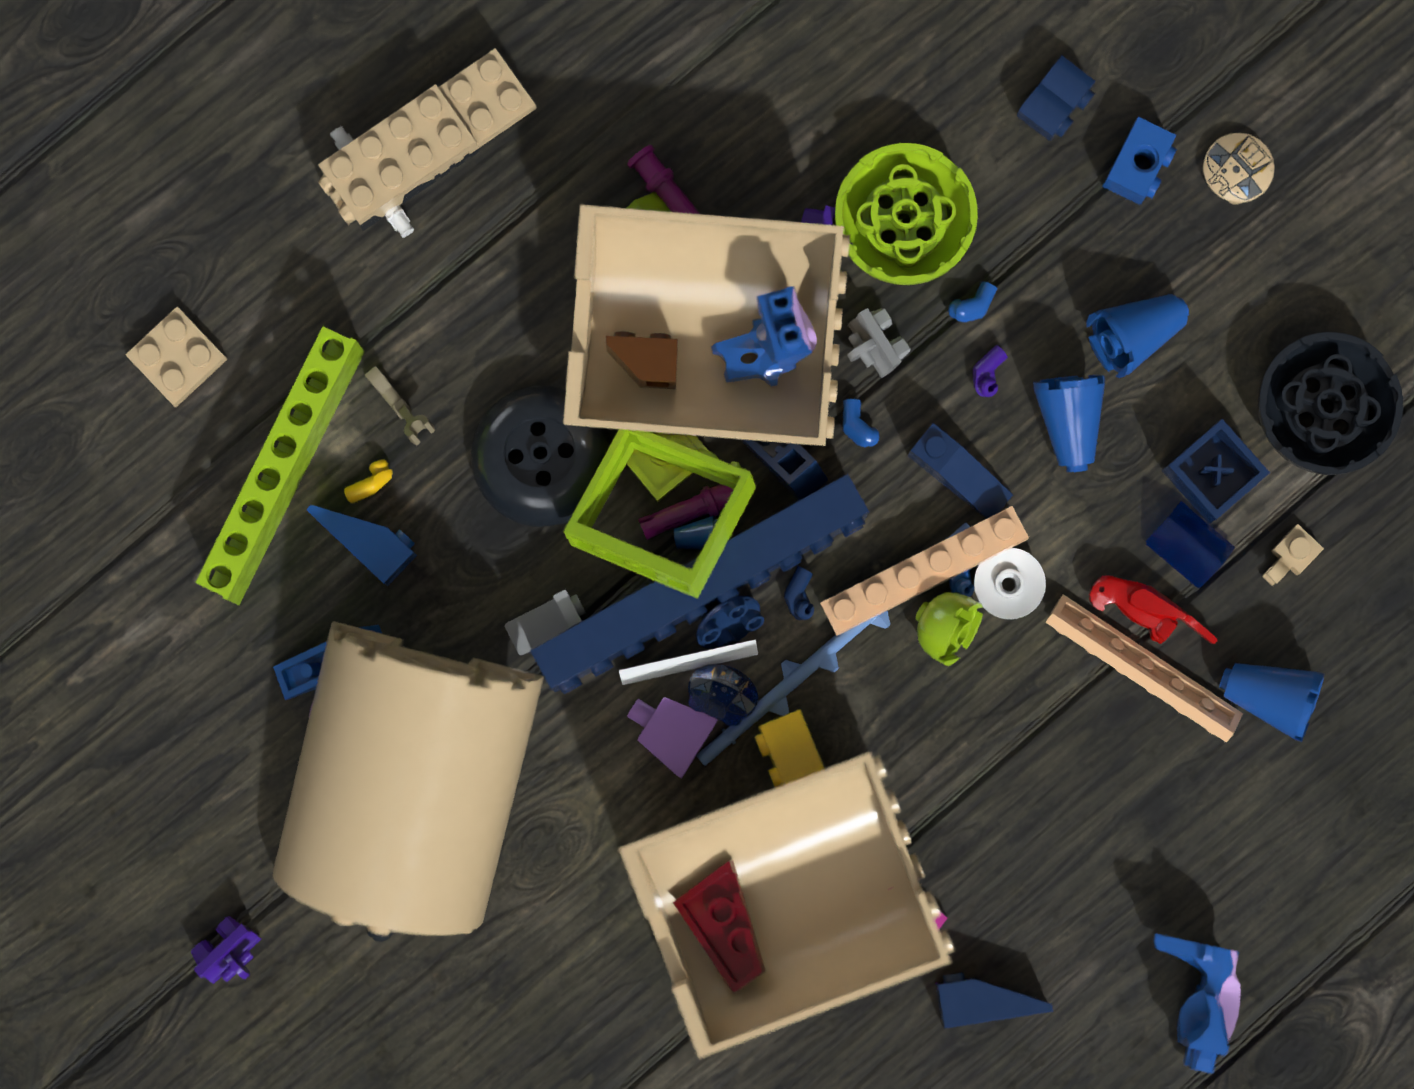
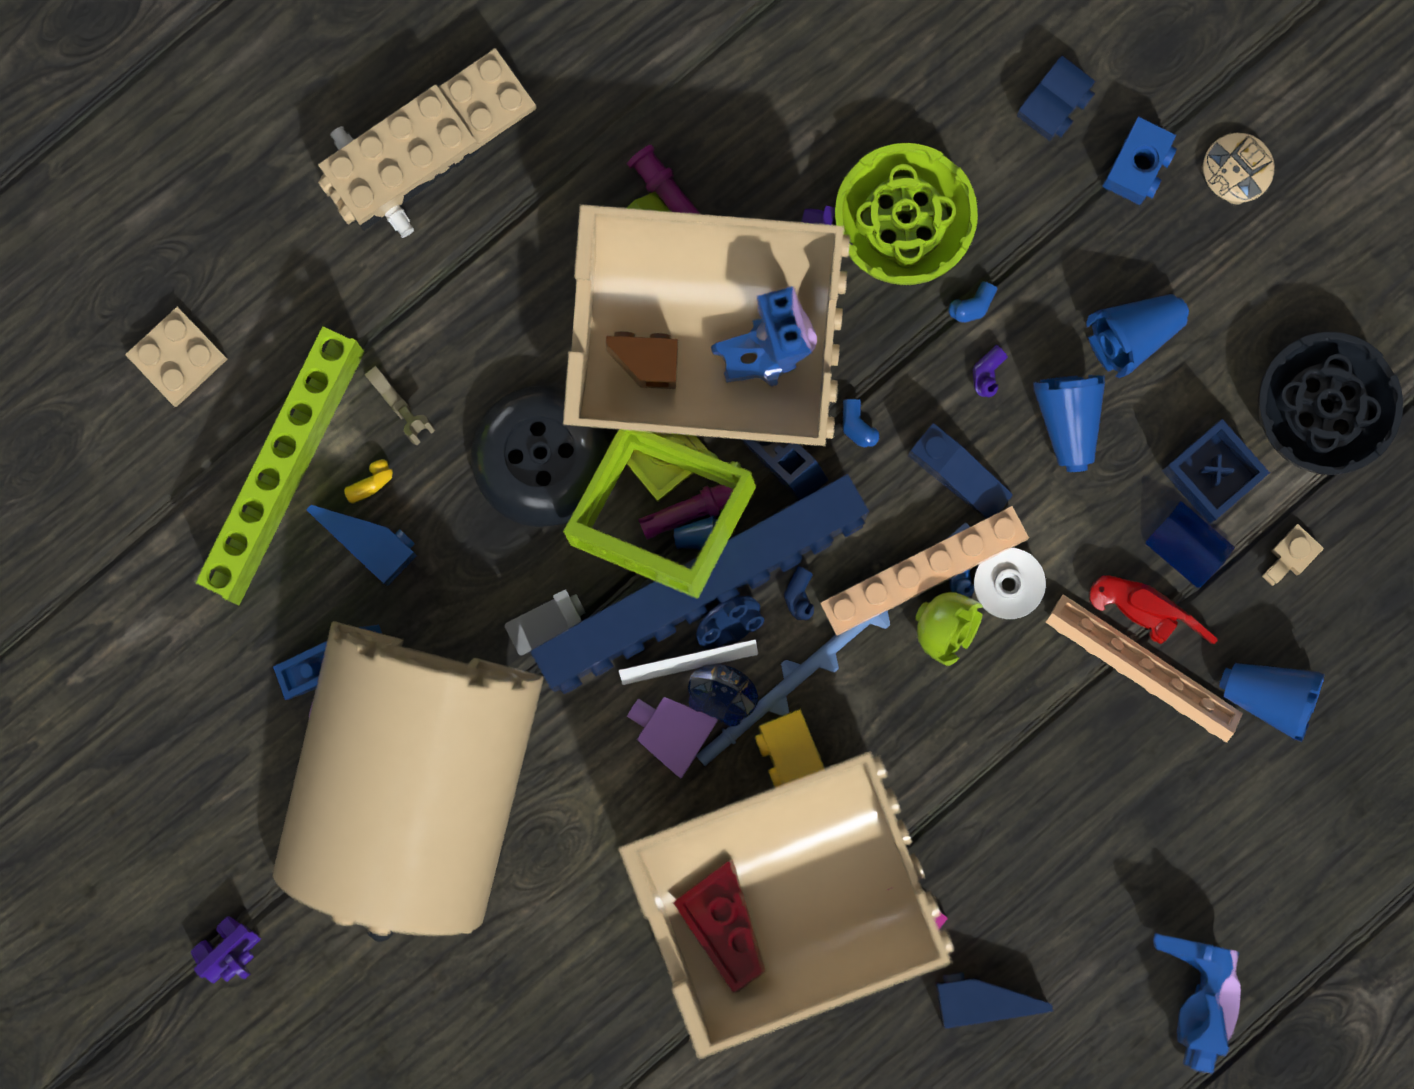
(873, 345): light grey hips -> none

